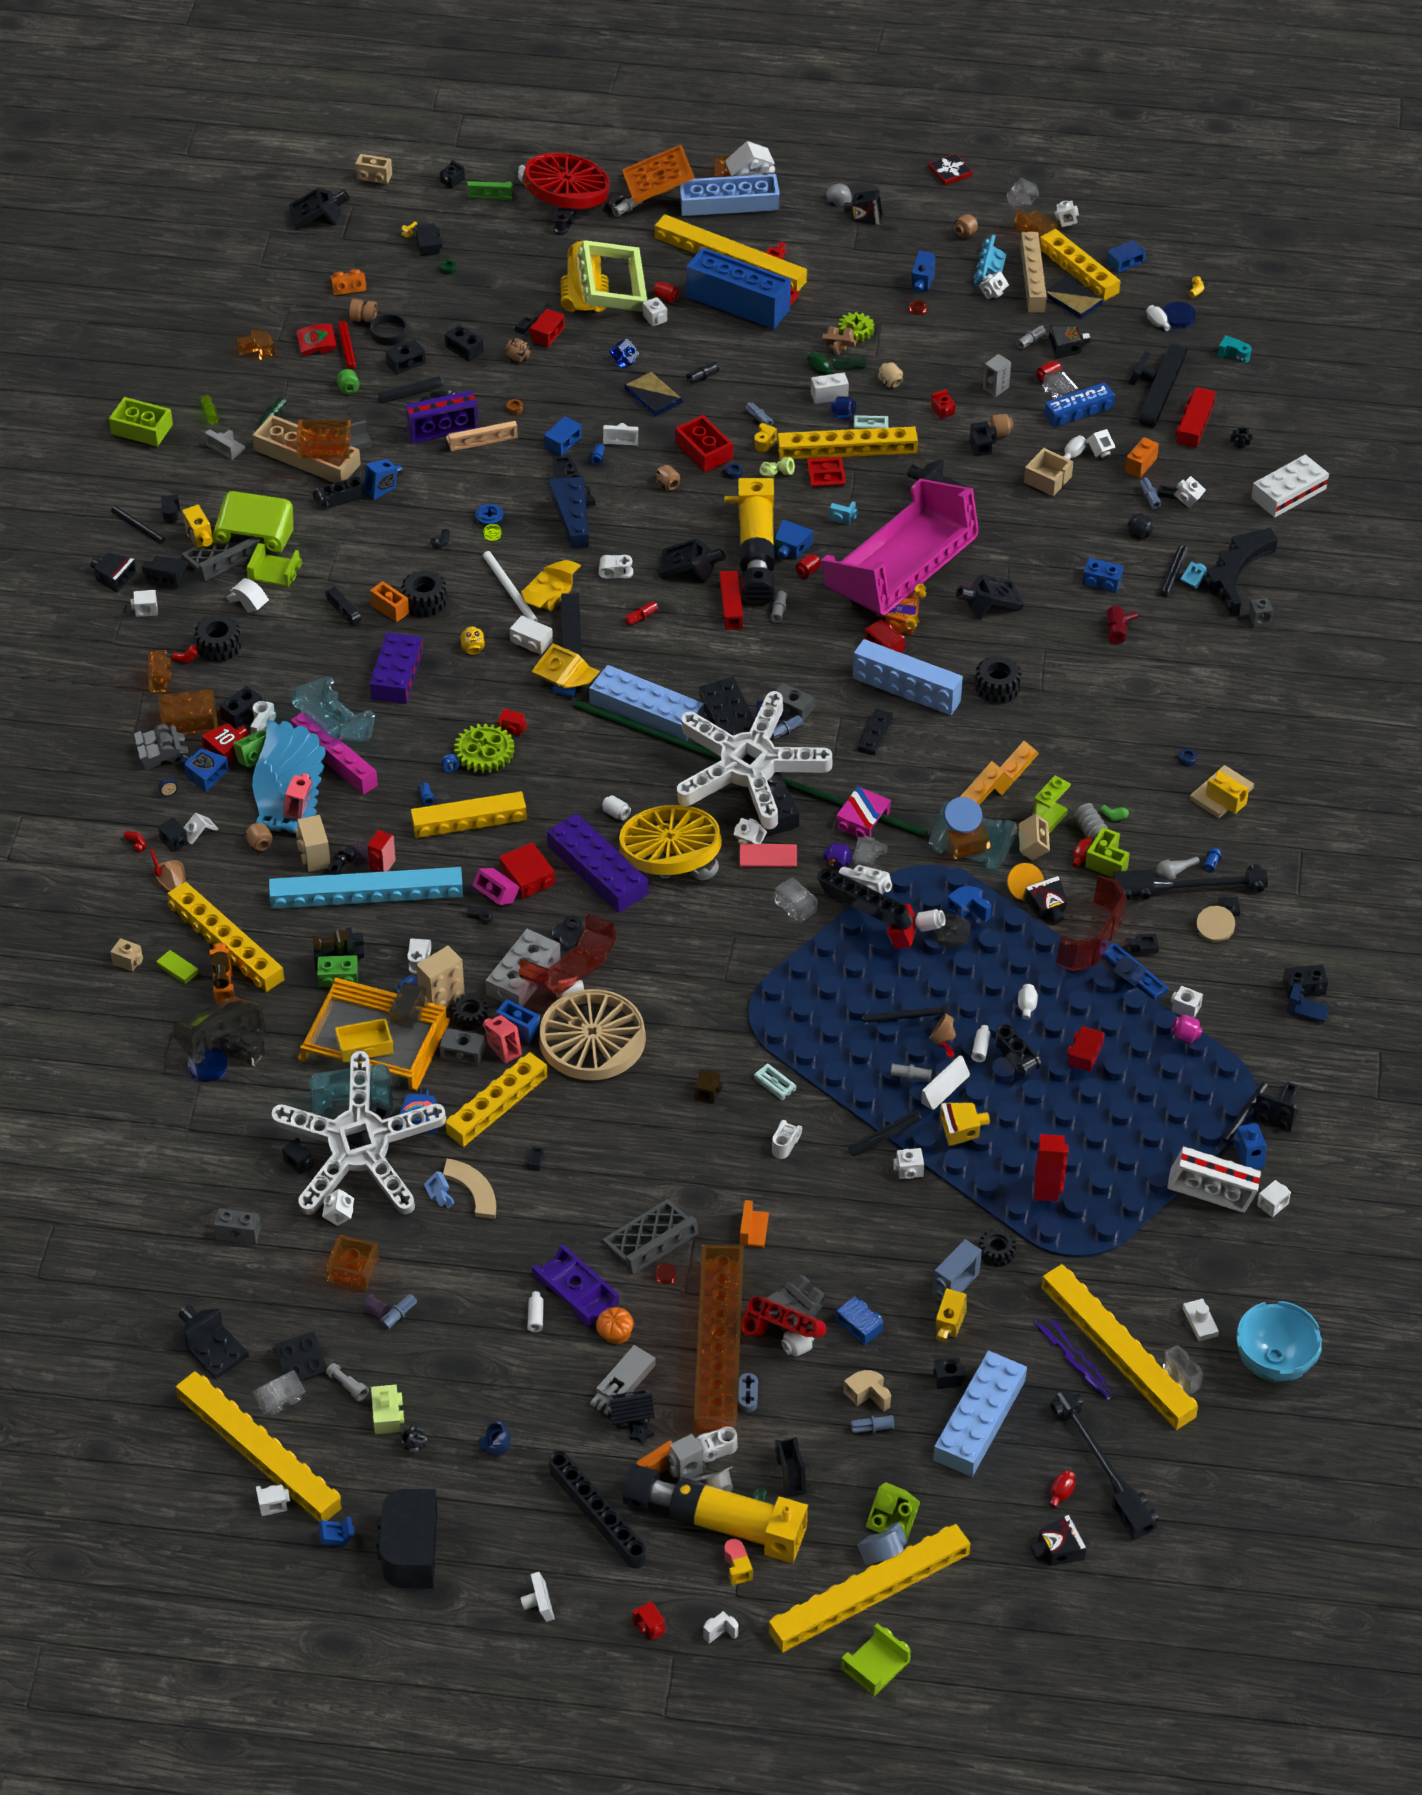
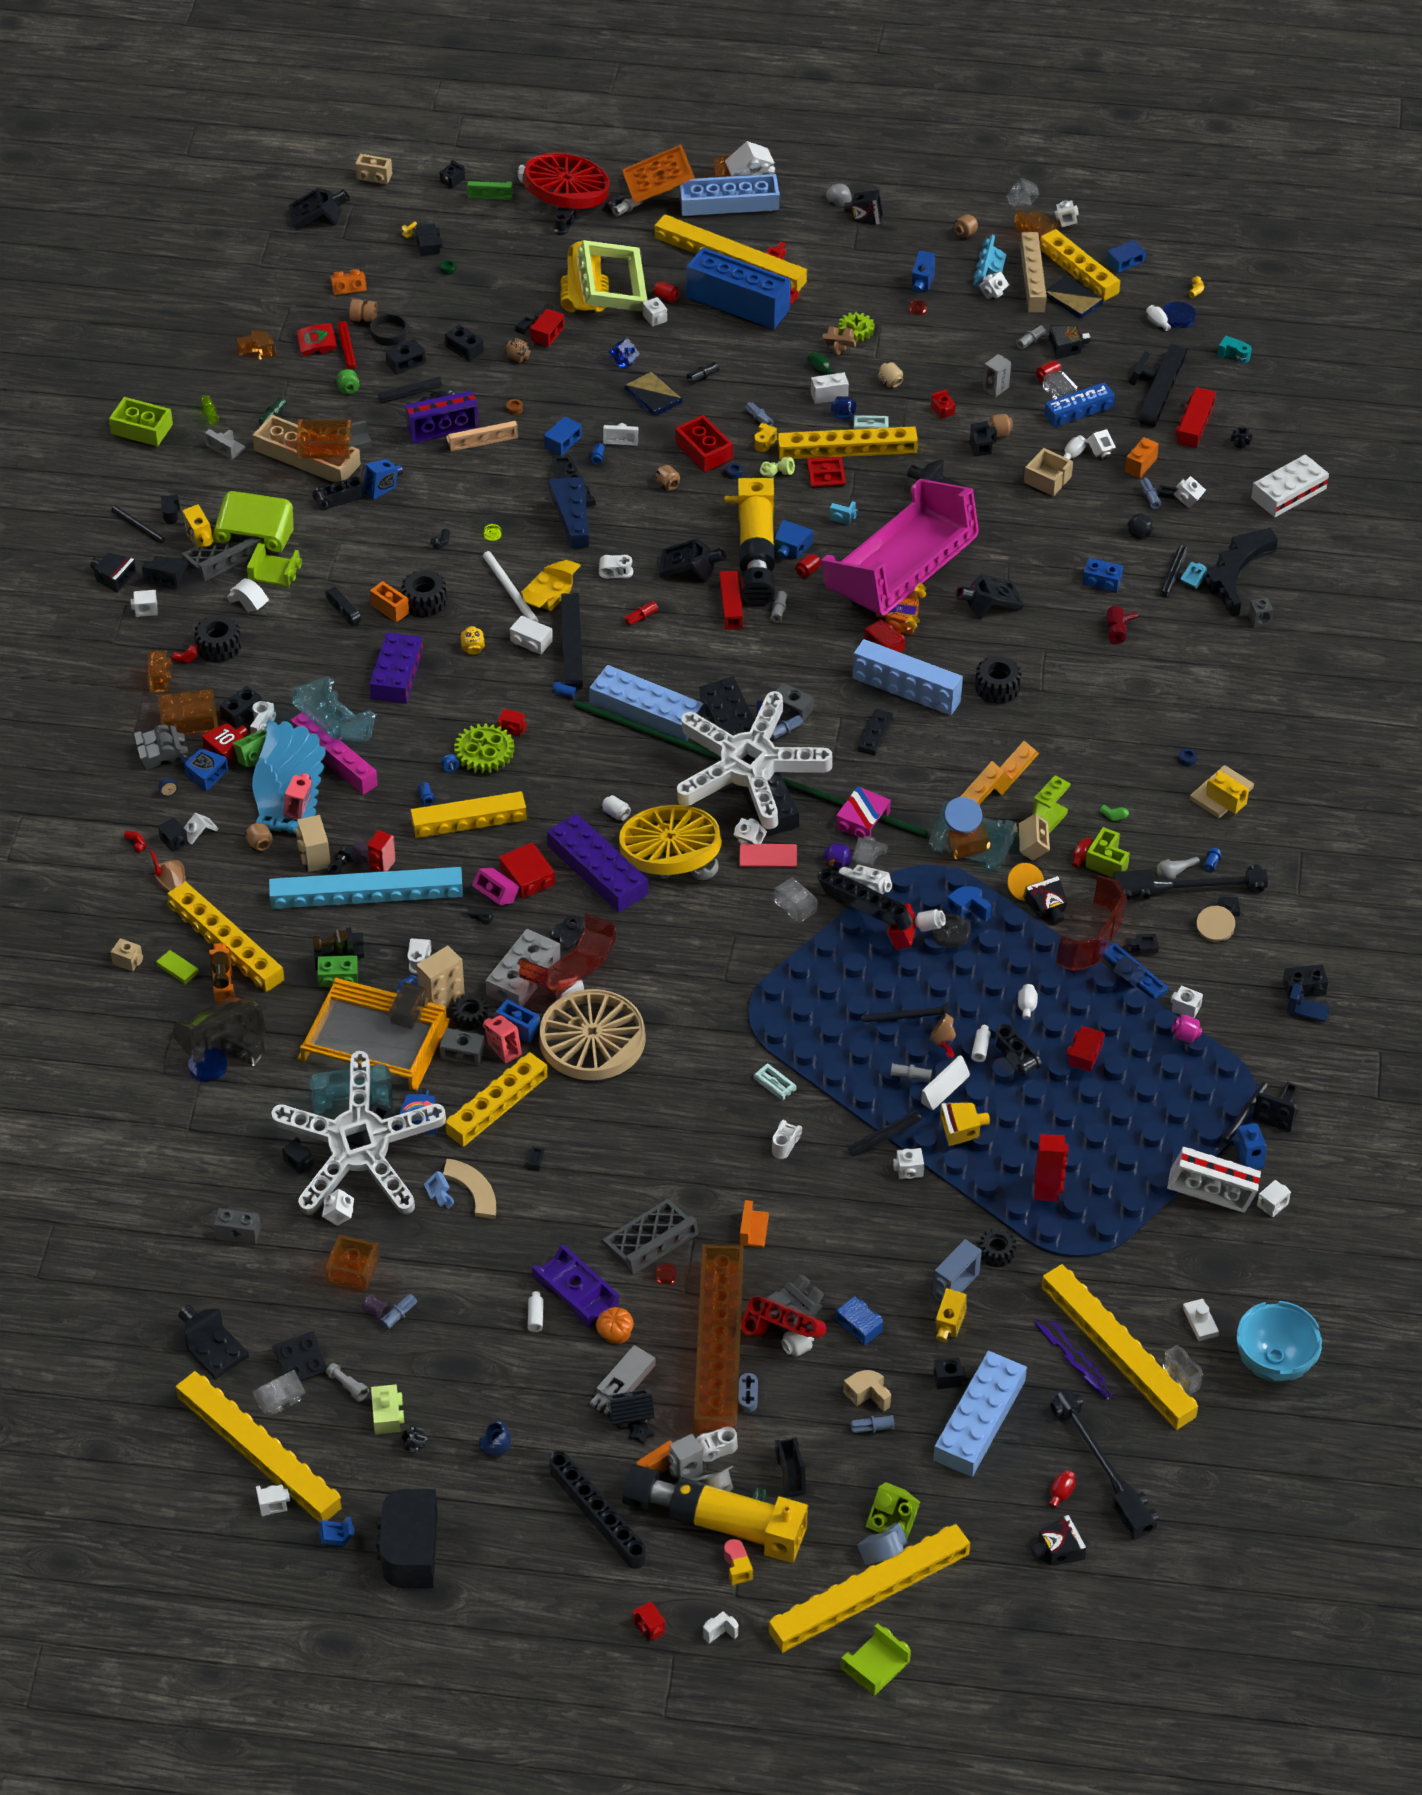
(370, 1036): yellow container -> none
(483, 512): blue gear -> none
(539, 1597): white tile -> none
(564, 668): yellow piece -> none
(708, 1086): dark brown brick -> none
(849, 363): clear green axle -> none
(950, 169): tile -> none
(1089, 820): light grey piece -> none

